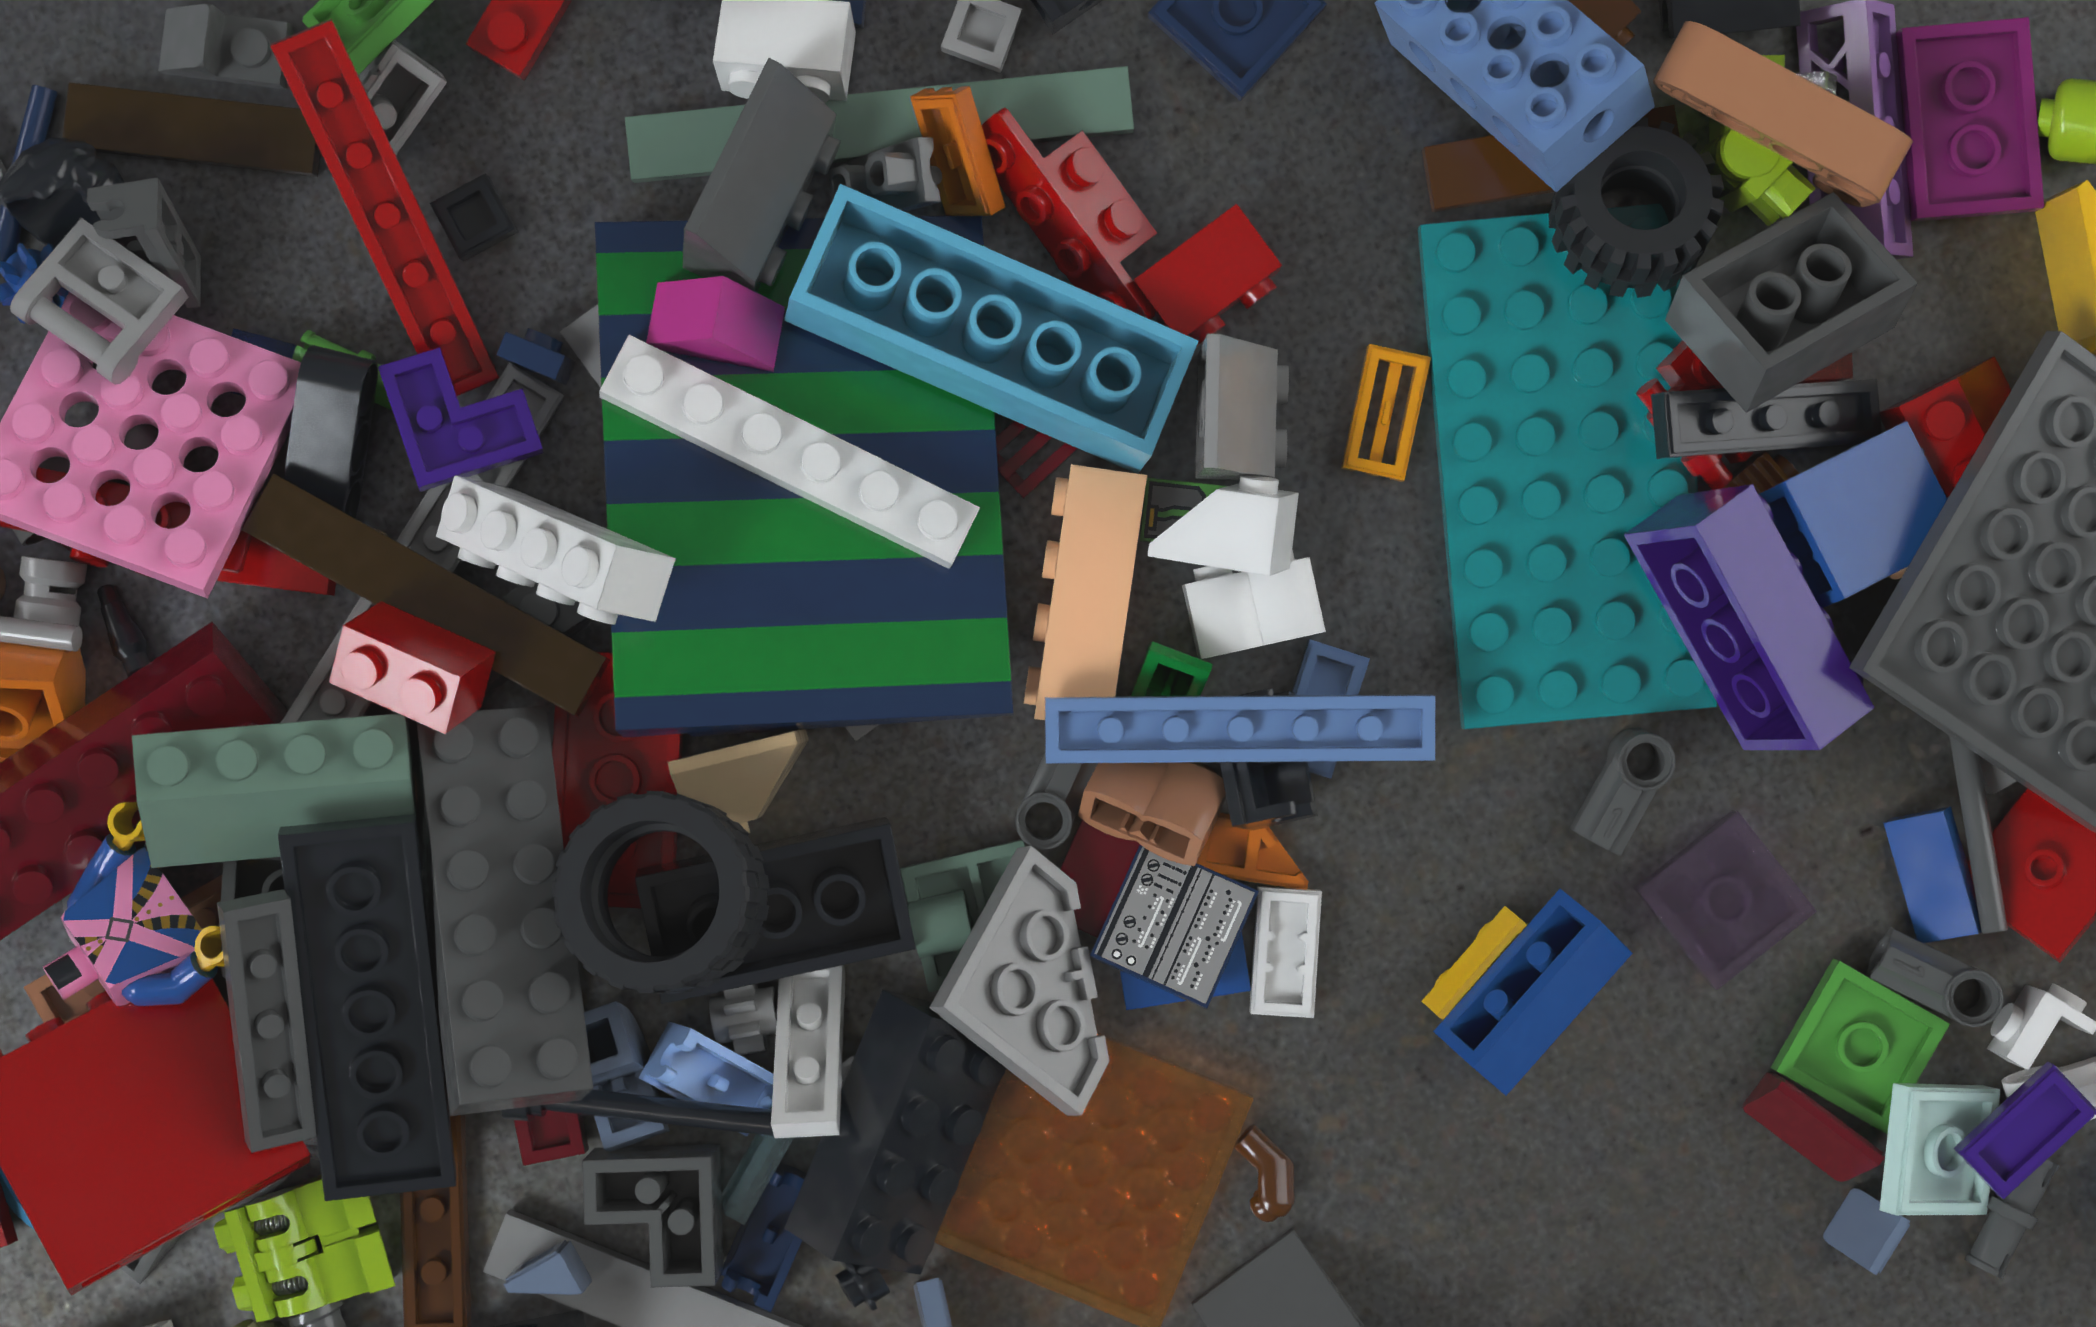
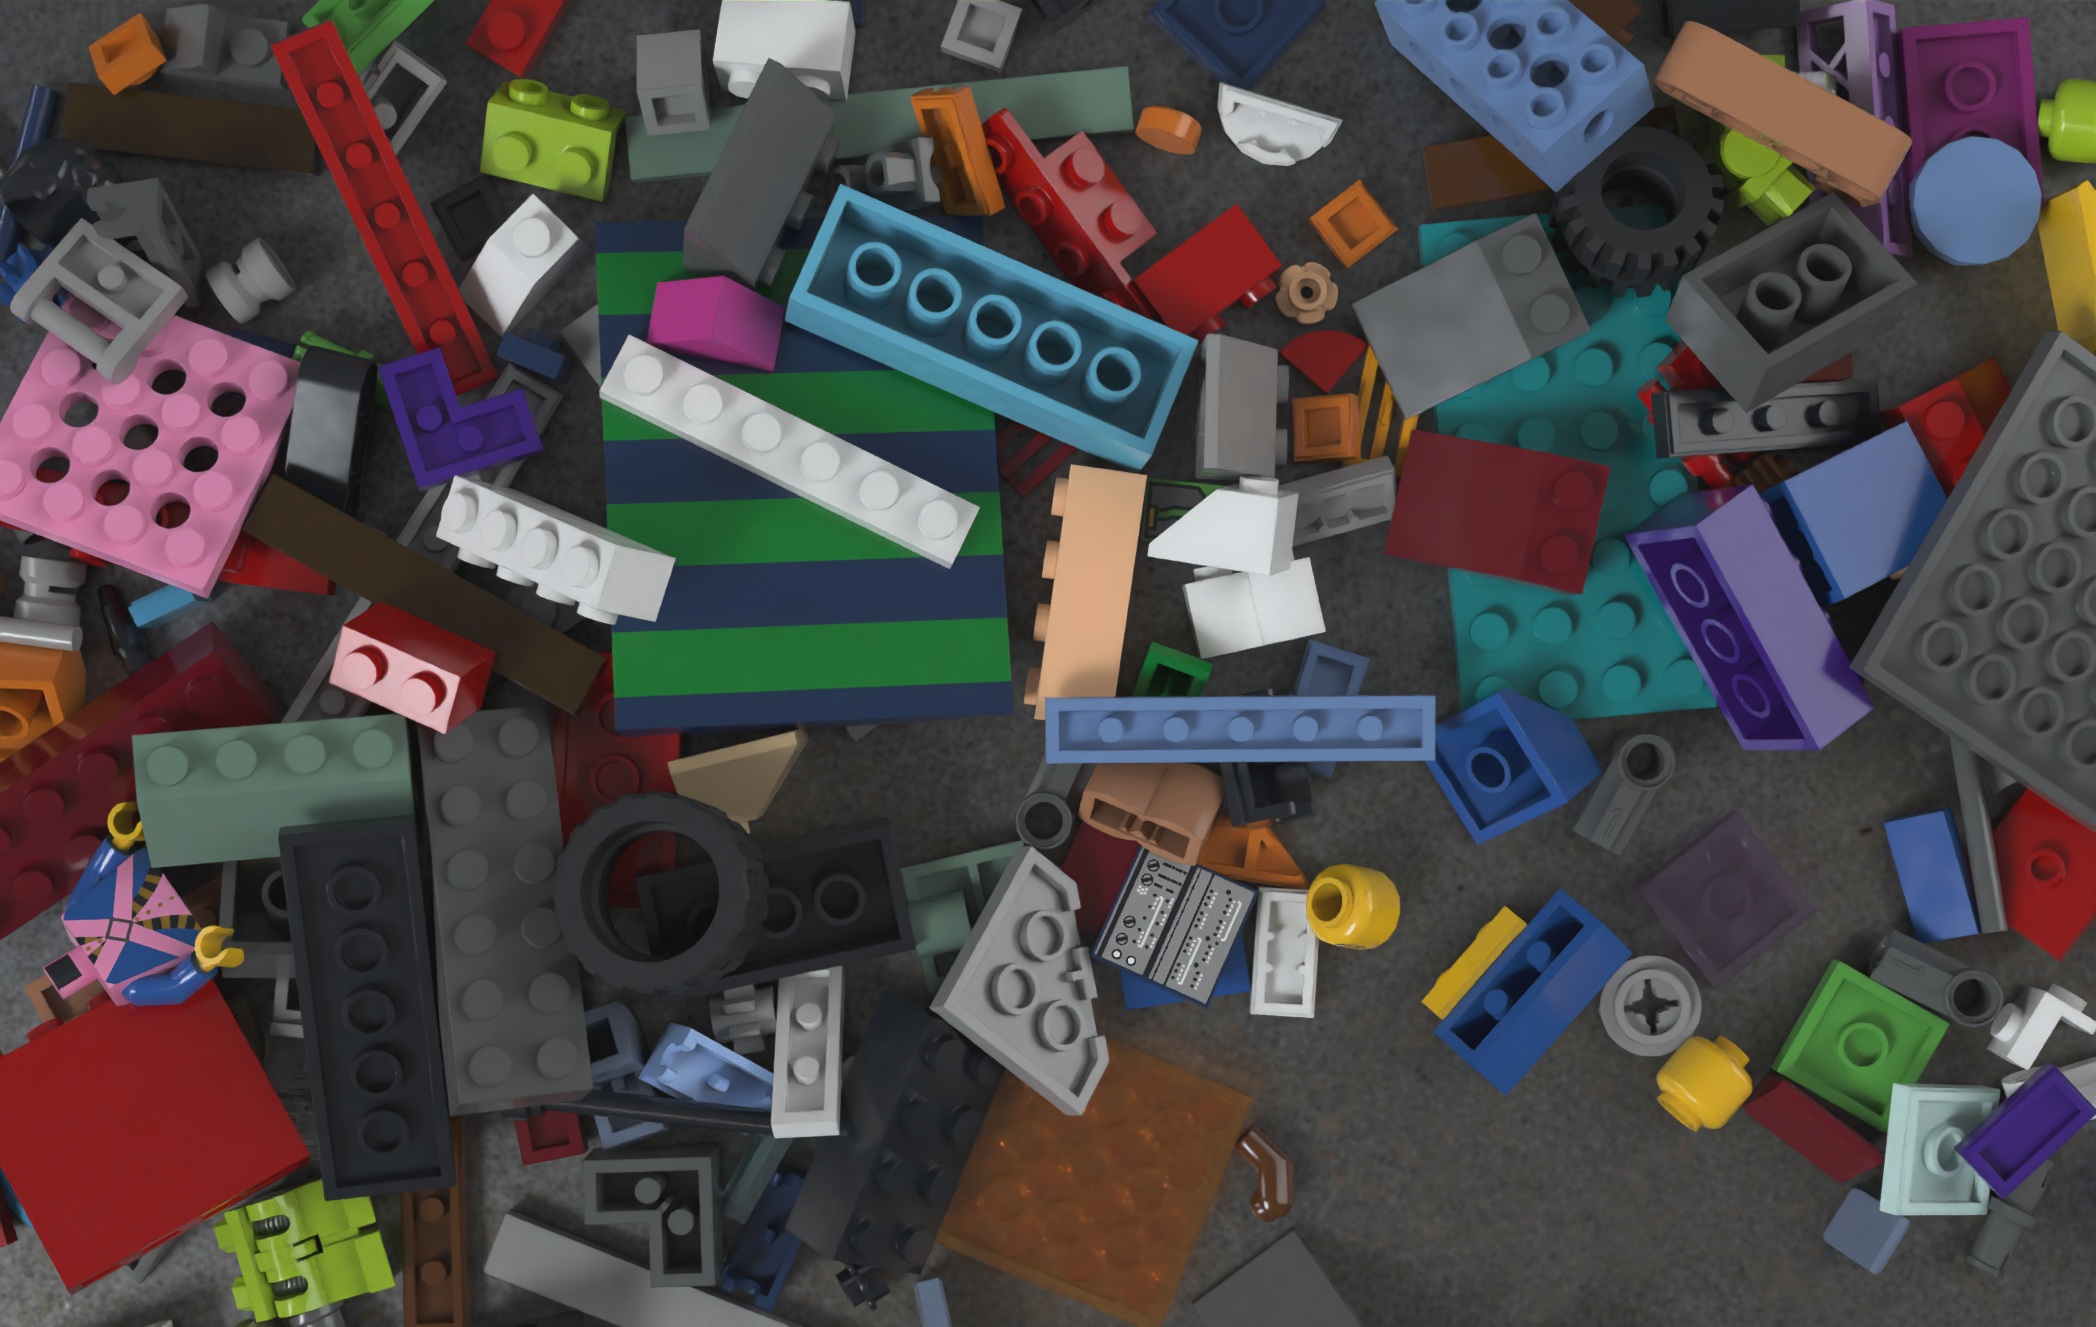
(127, 54): none -> orange plate
(165, 606): none -> dark azure tile
(250, 280): none -> light grey wheel
(267, 1019): dark grey plate -> none
(521, 265): none -> white slope
(551, 138): none -> lime bracket
(551, 1272): sand blue slope -> none
(673, 82): none -> light grey brick
(1169, 130): none -> orange tile
(1272, 128): none -> white tile
(1294, 305): none -> light nougat plate
(1323, 356): none -> red tile
(1326, 428): none -> orange tile
(1343, 499): none -> light grey plate
(1352, 907): none -> yellow head
(1353, 224): none -> orange tile
(1471, 316): none -> dark grey slope
(1497, 511): none -> dark red slope
(1509, 762): none -> blue slope
(1671, 1024): none -> light grey gear
(1704, 1082): none -> yellow head
(1974, 201): none -> medium blue tile

